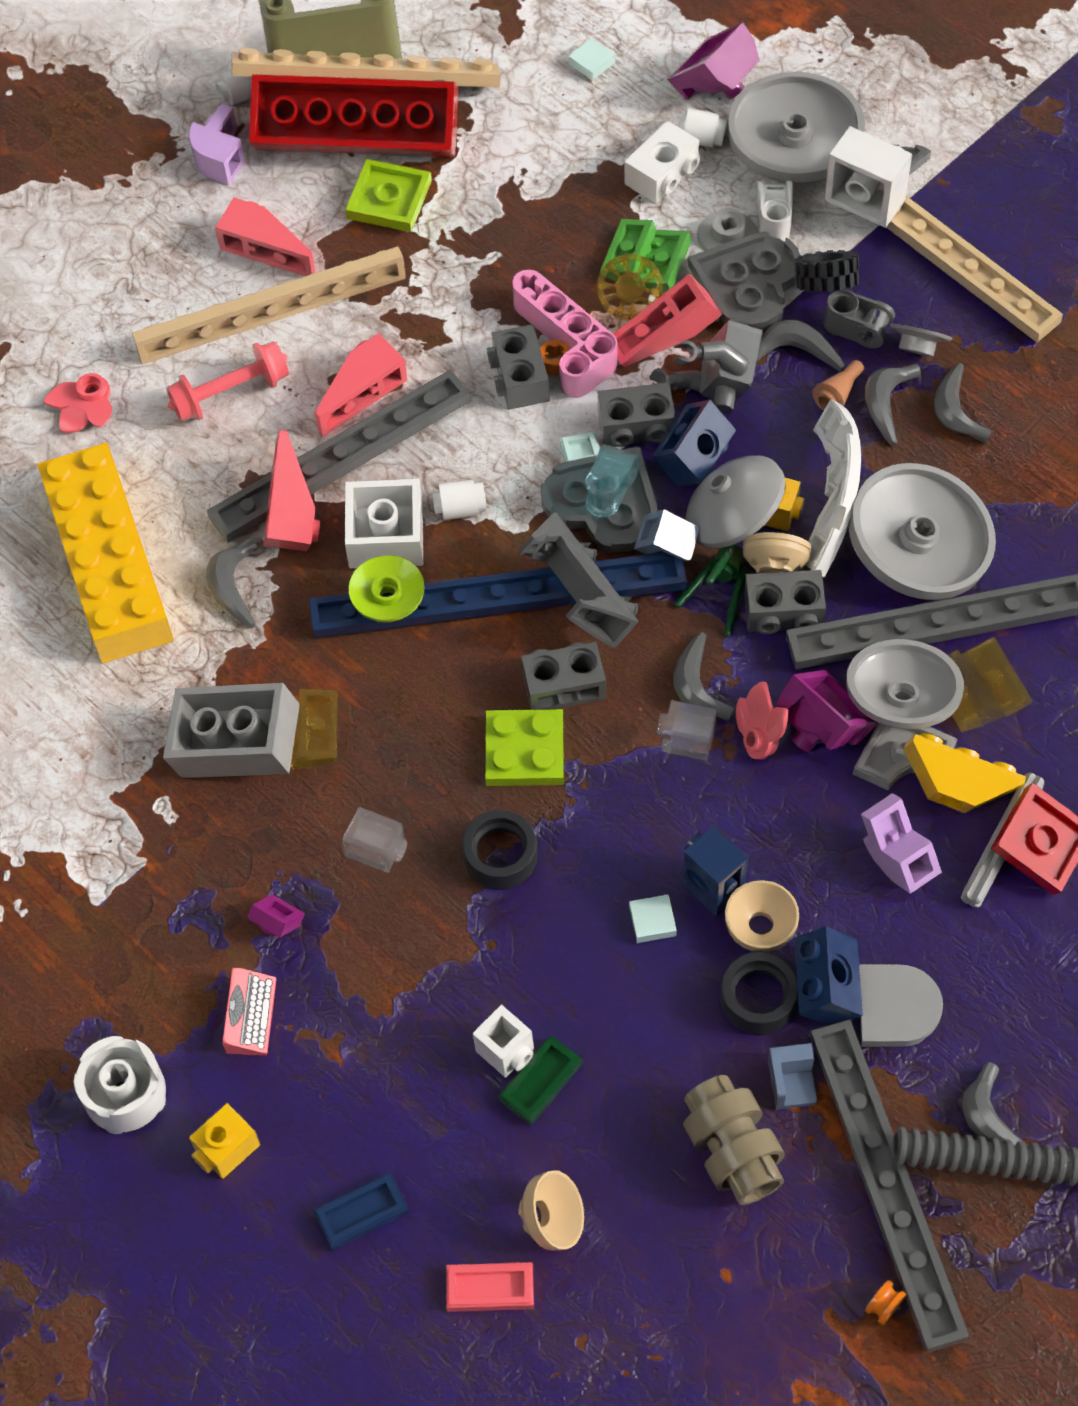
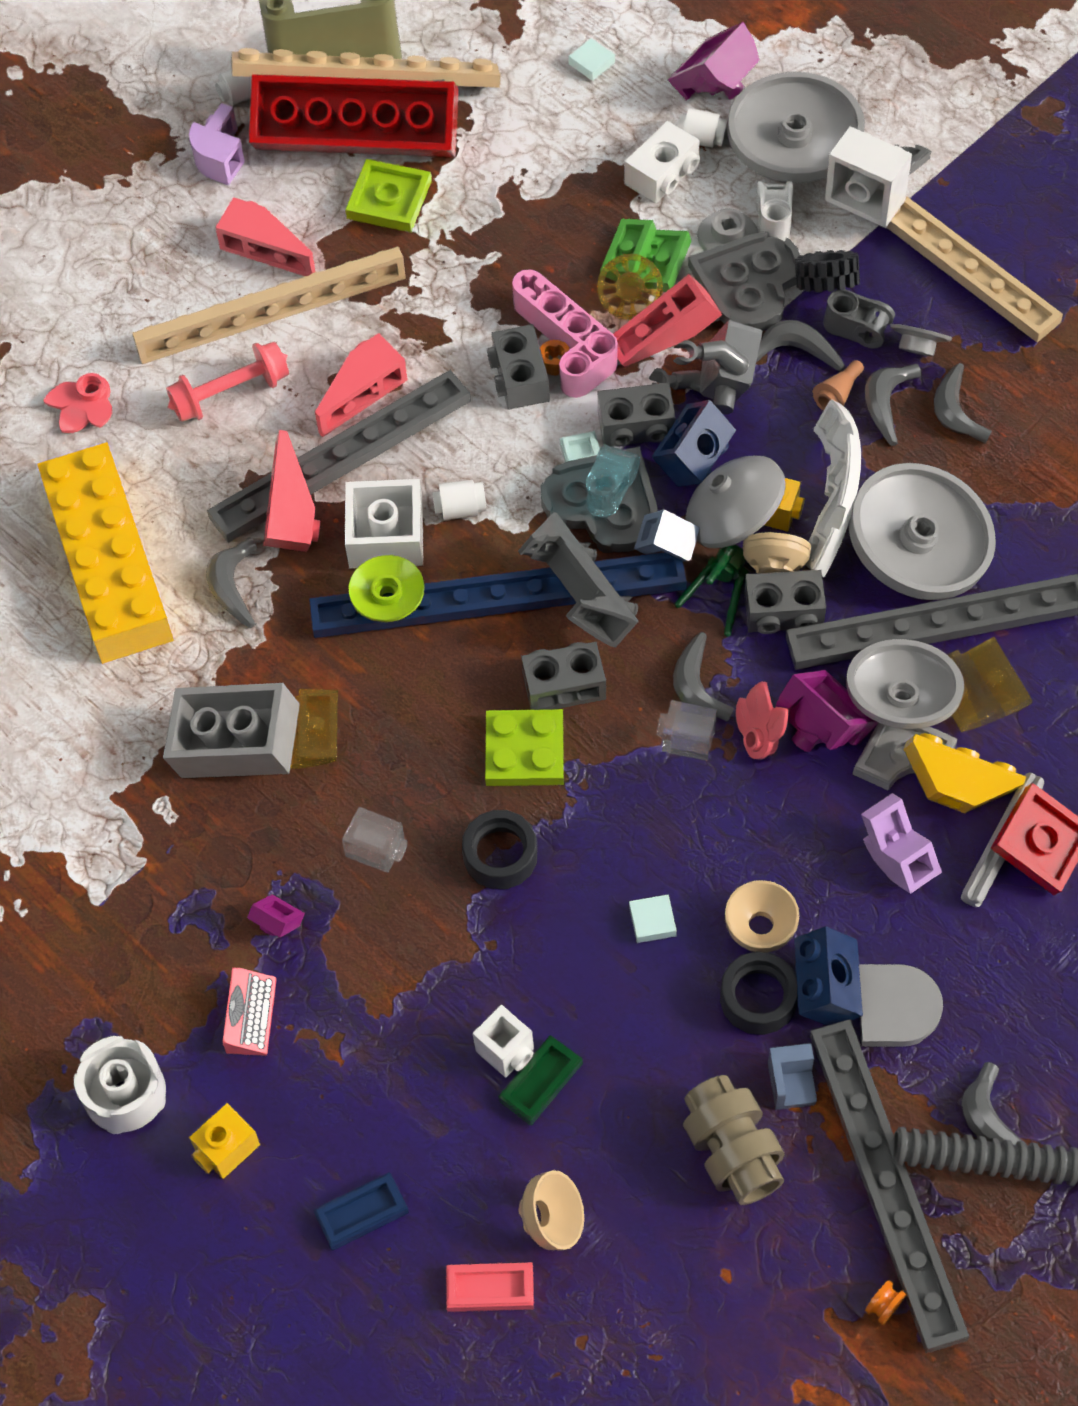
(713, 869): dark blue brick -> none

